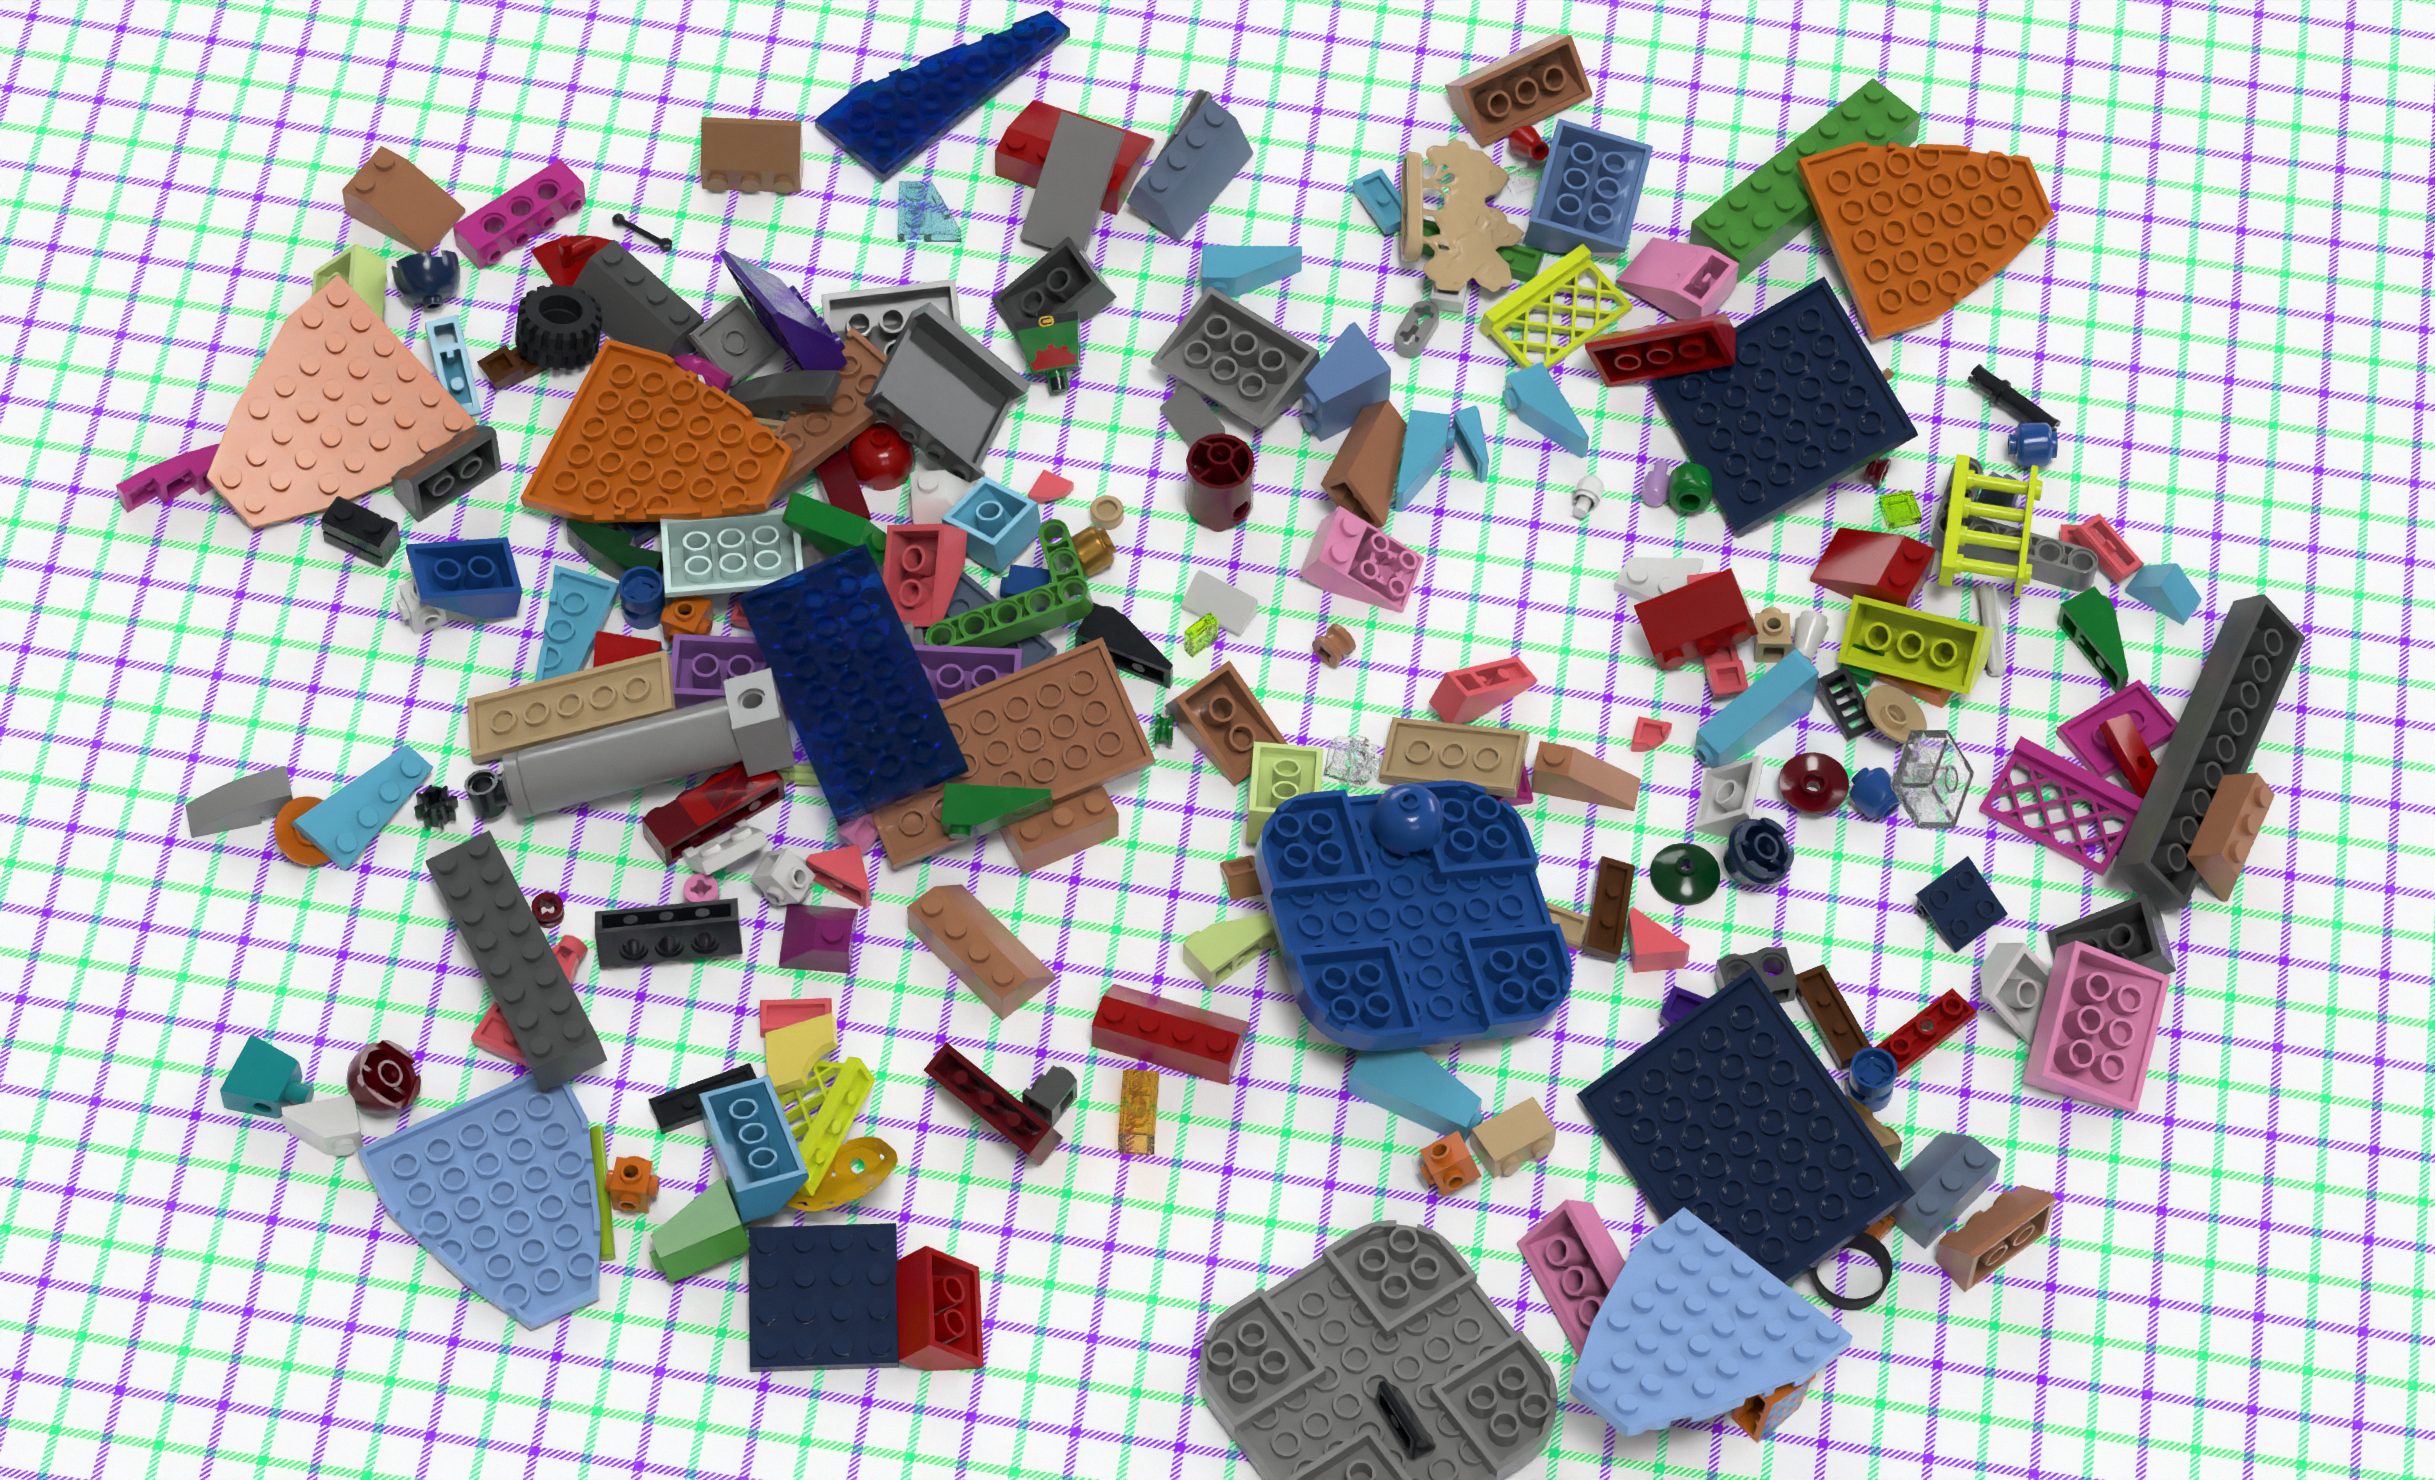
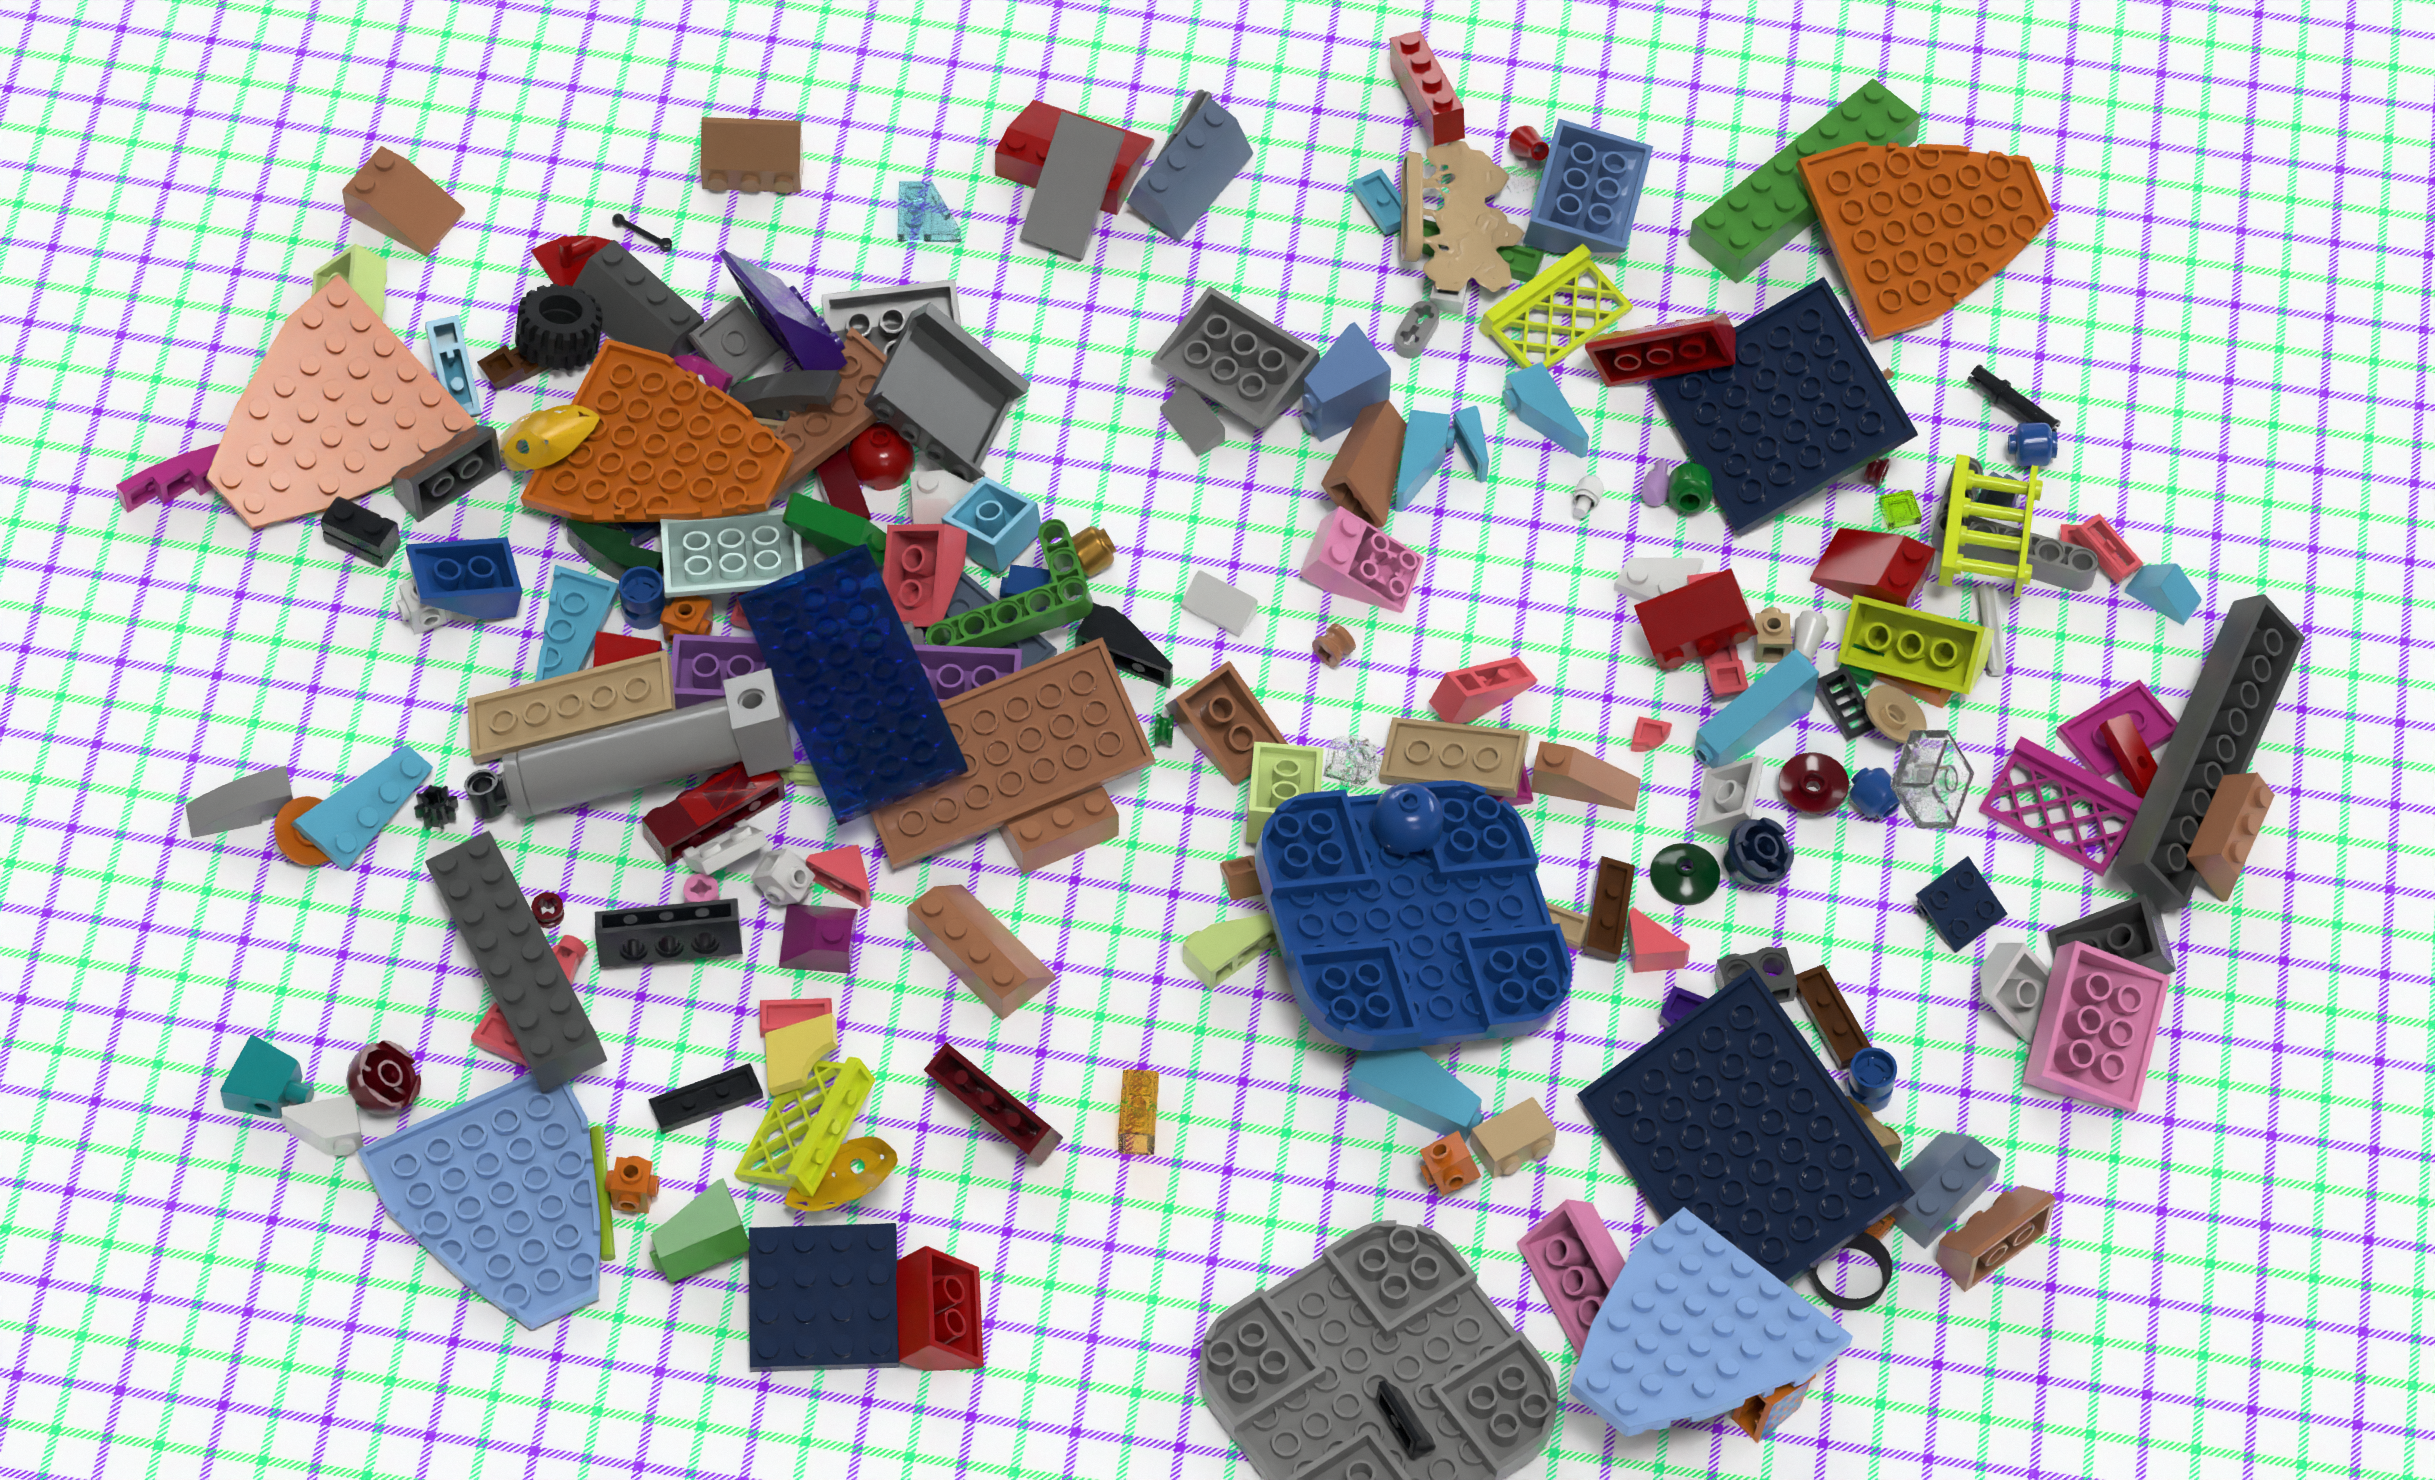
(427, 278): dark blue cylinder -> none
(519, 214): dark pink brick -> none
(561, 430): none -> yellow piece
(753, 1146): dark azure slope -> none
(860, 832): bright pink tile -> none
(911, 109): clear blue wing -> none
(983, 808): green slope -> none
(1050, 487): coral tile -> none
(1051, 1094): dark grey brick -> none
(1052, 347): torso -> none
(1055, 285): dark grey slope -> none
(1106, 512): tan tile -> none
(1169, 1033): red slope -> none
(1201, 634): clear neon green tile -> none
(1219, 481): dark red cylinder -> none
(1247, 268): medium azure slope -> none
(1427, 88): none -> brick
(1519, 89): nougat slope -> none
(1680, 277): bright pink slope -> none
(1942, 1021): red tile -> none
(2094, 629): green slope -> none

